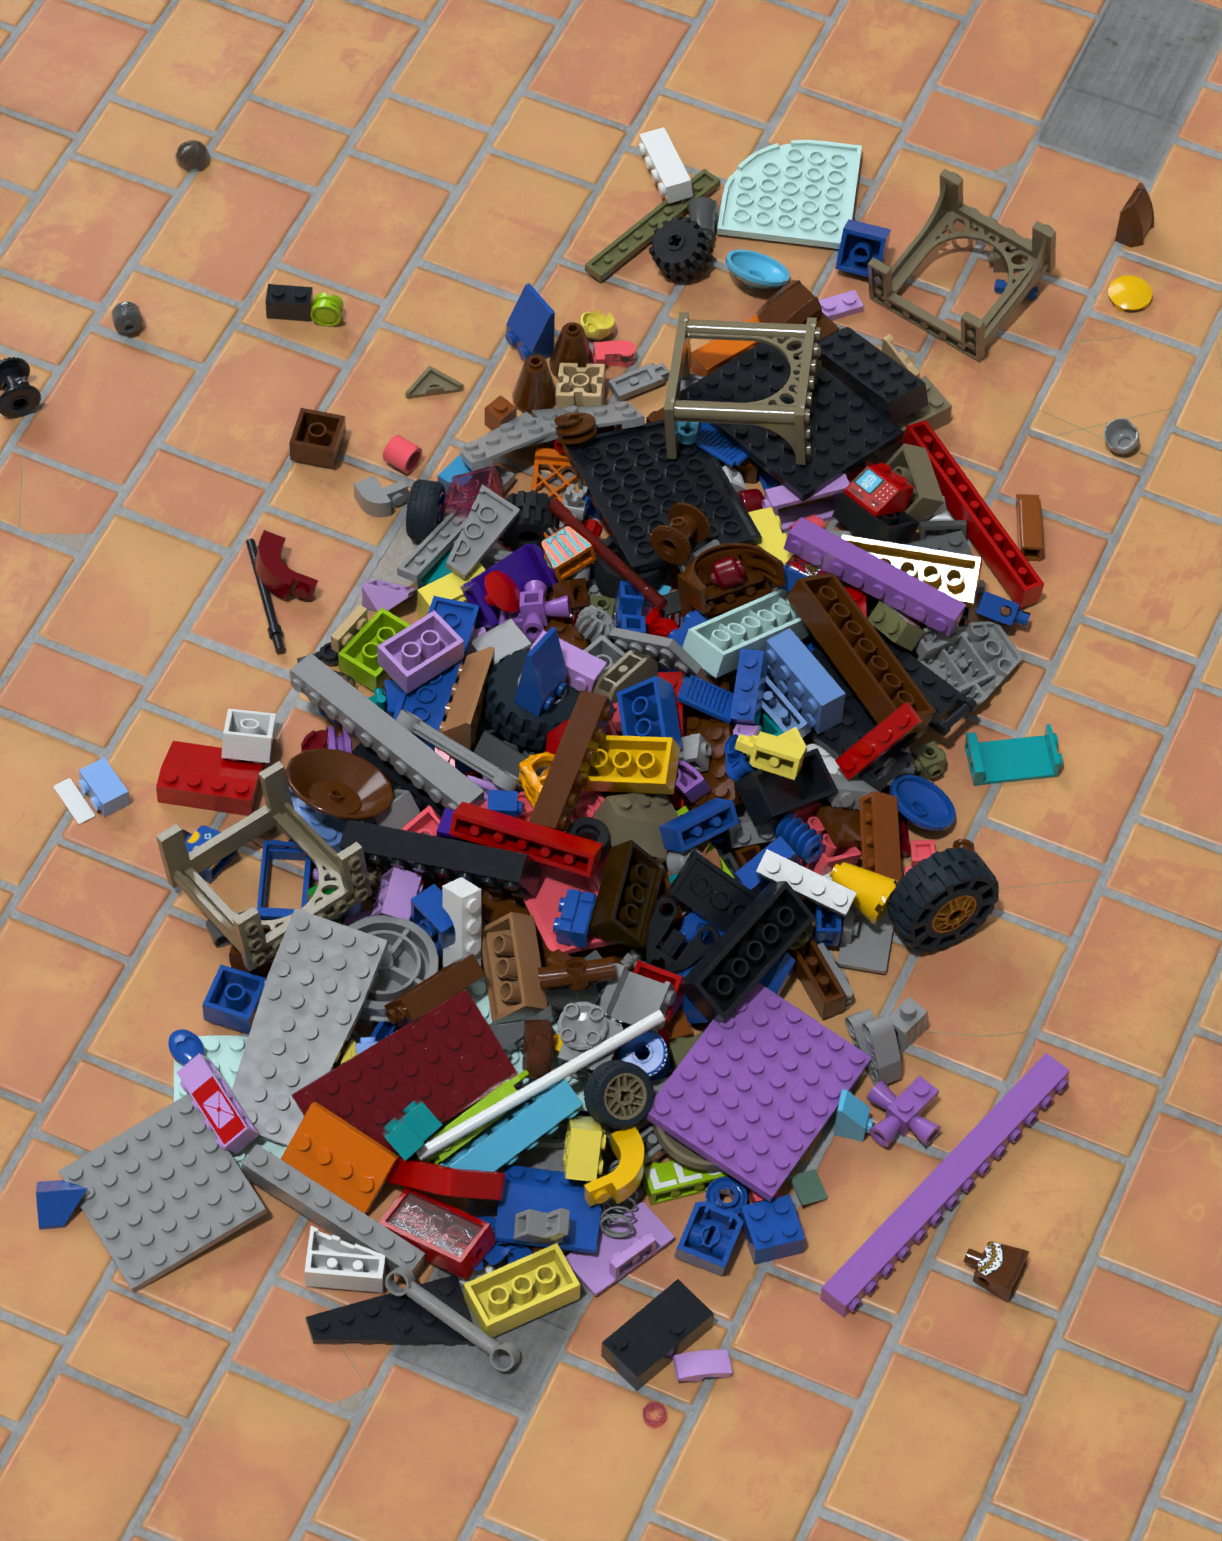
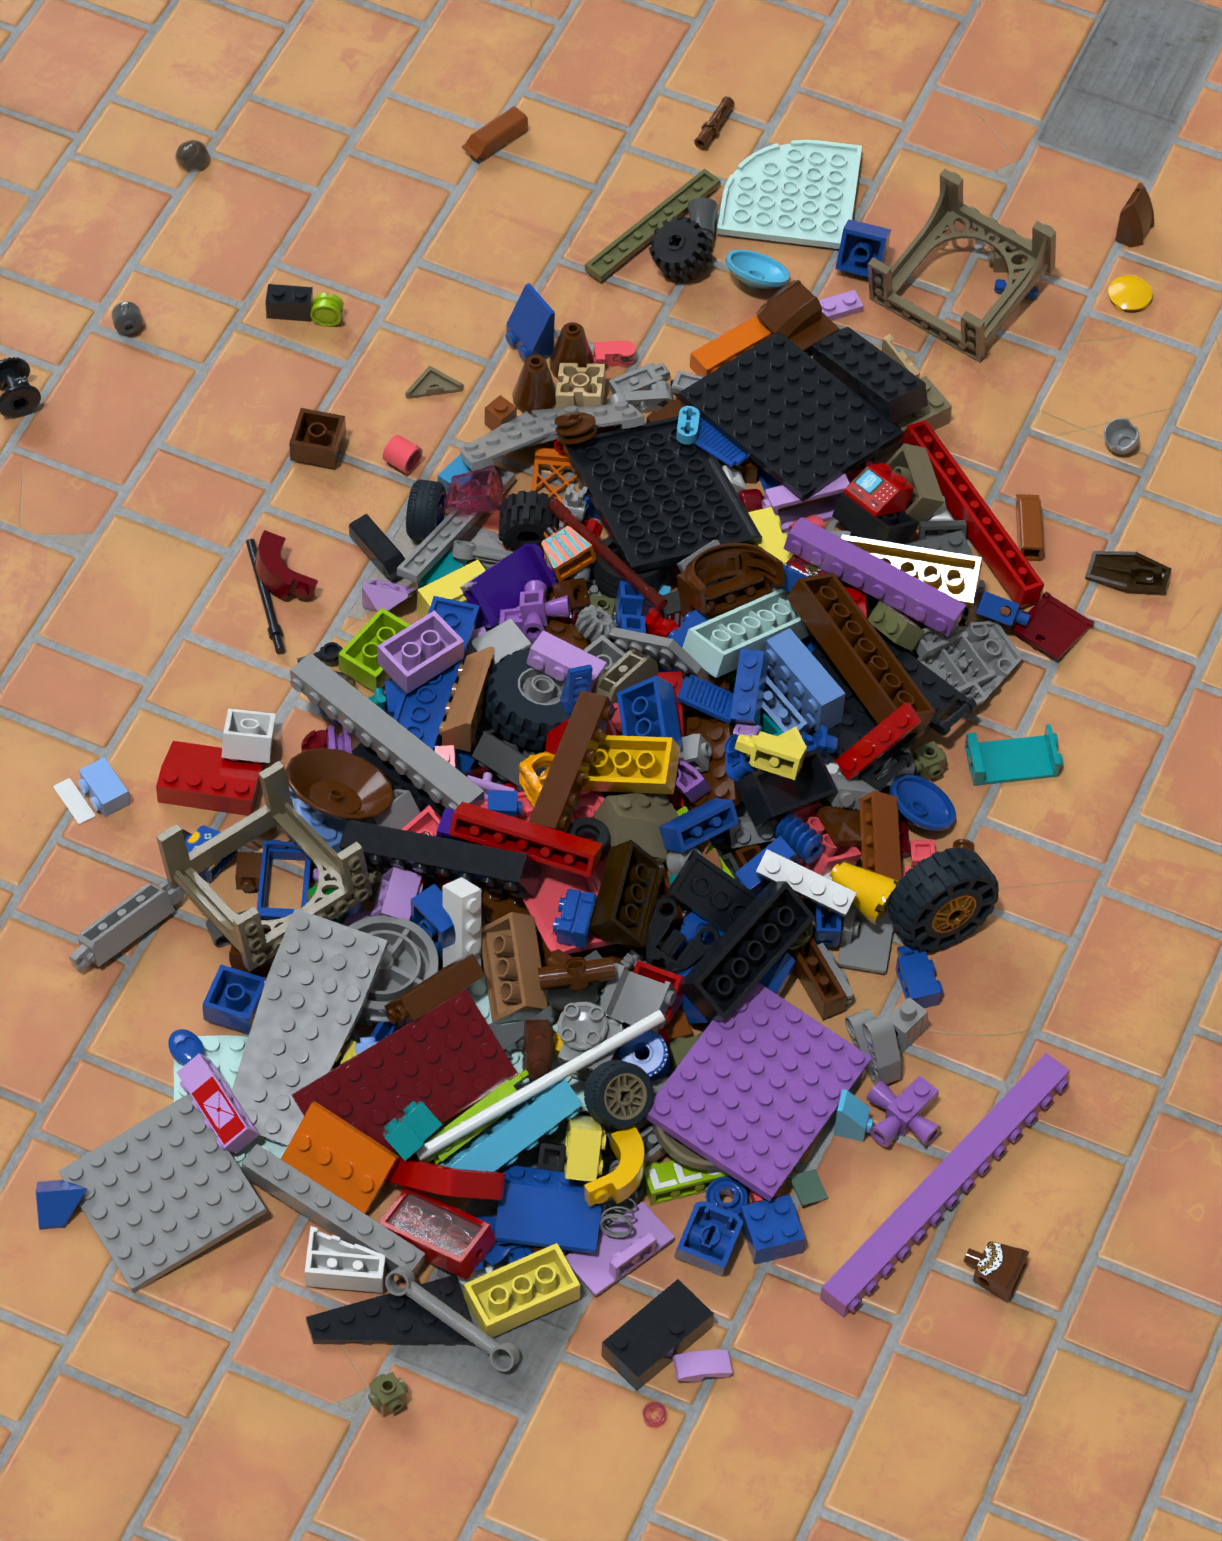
(125, 924): none -> light grey hinge
(248, 871): none -> reddish brown brick
(349, 628): tan wing -> none
(376, 545): none -> black piece
(378, 500): light grey brick -> none
(387, 1394): none -> olive brick
(484, 526): light grey wing -> none
(496, 133): none -> dark orange piece
(498, 776): light grey piece -> none
(502, 592): red dish -> none
(542, 675): blue slope -> none
(542, 1227): light grey brick -> none
(550, 1157): none -> black brick
(573, 686): none -> blue slope
(597, 325): light yellow hair -> none
(646, 400): none -> light grey beam
(665, 165): white brick -> none
(685, 525): reddish brown hose -> none
(704, 137): none -> reddish brown pin
(728, 573): dark red head -> none
(784, 419): dark tan arch -> none
(822, 741): none -> blue hips
(917, 977): none -> blue brick
(1056, 624): none -> dark red container
(1128, 571): none -> dark brown piece

